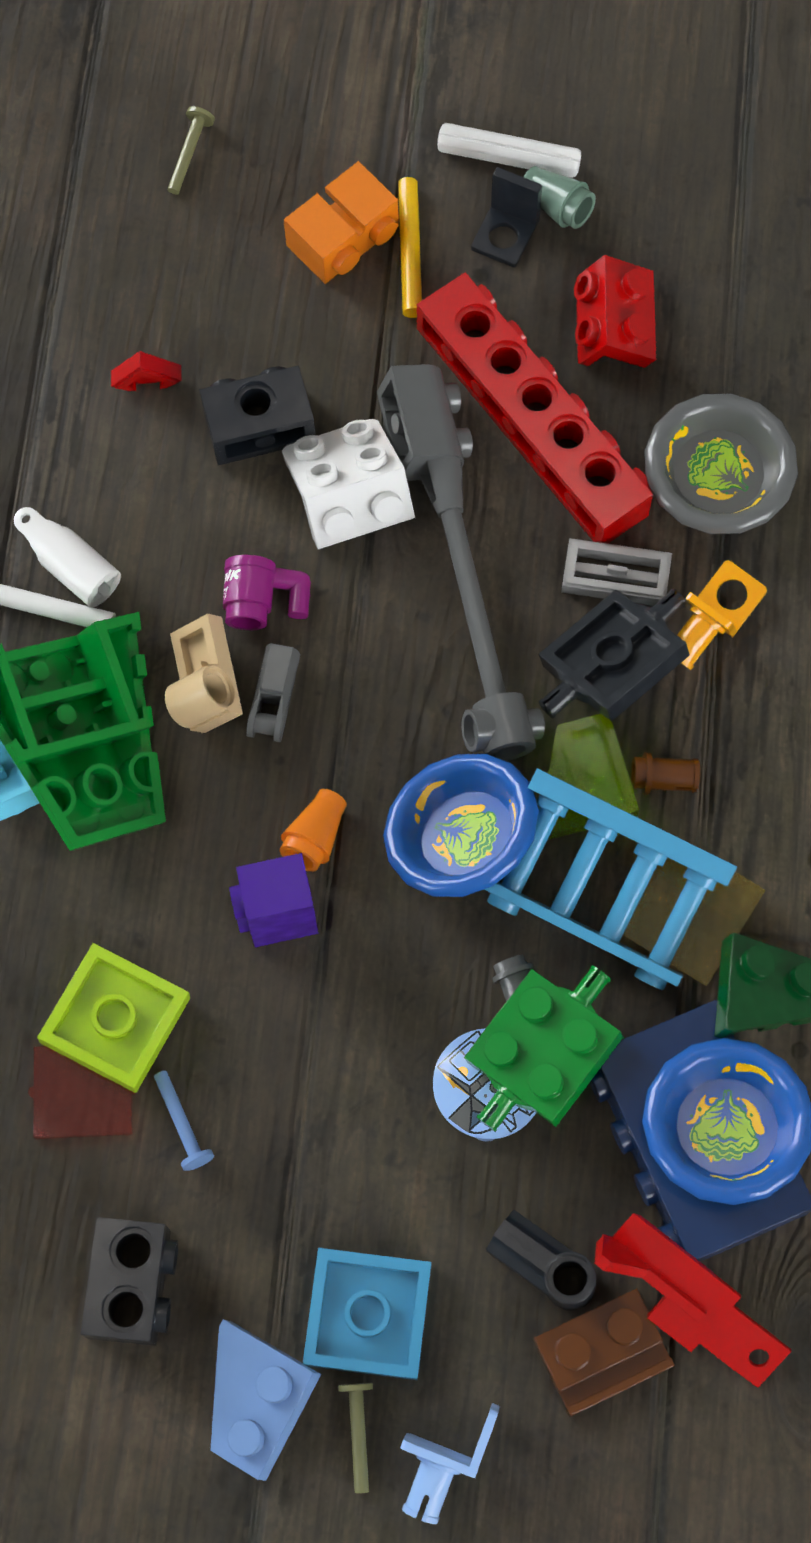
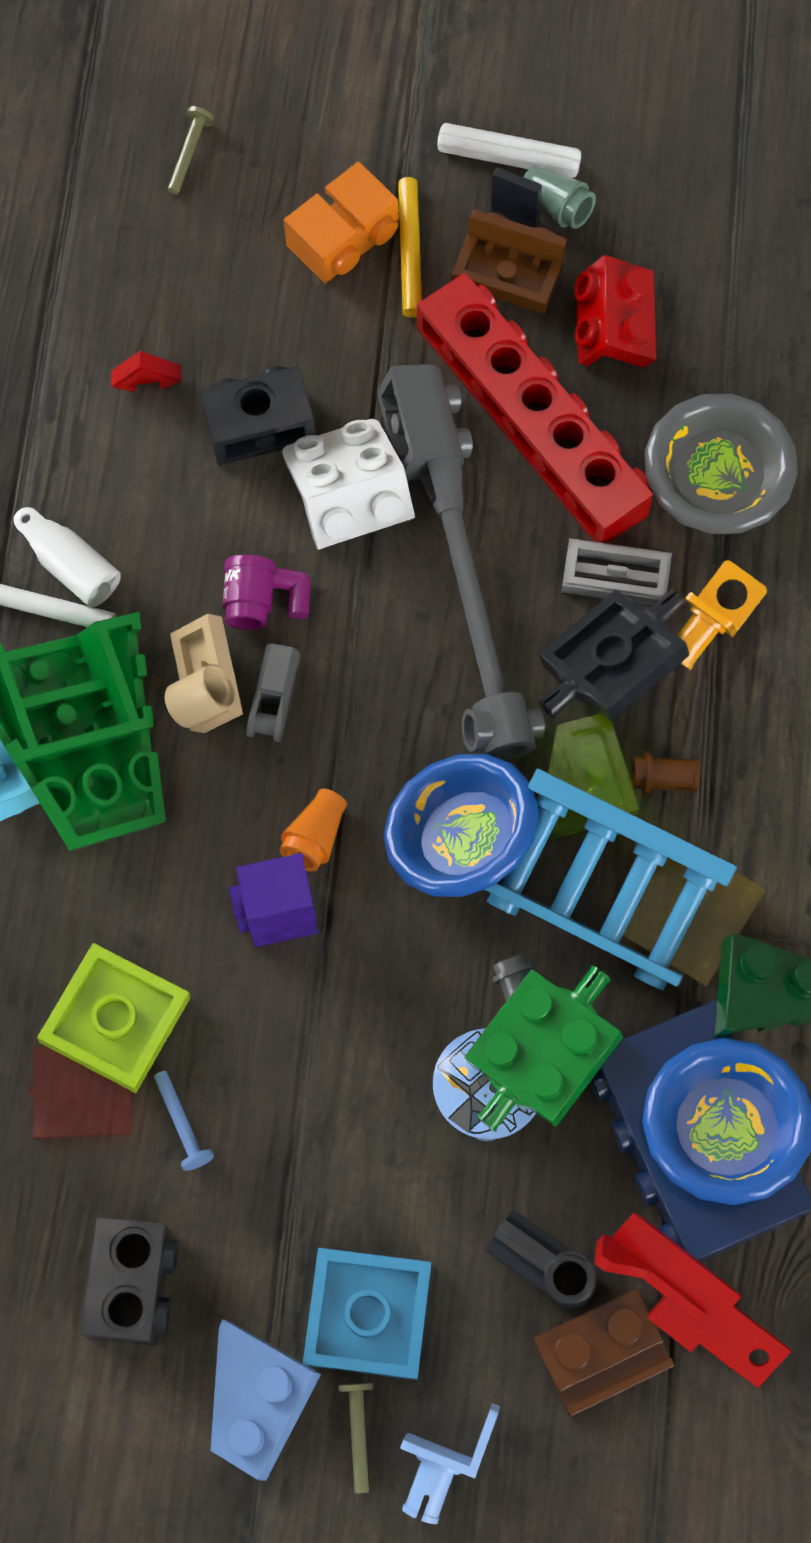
(512, 260): none -> reddish brown bracket

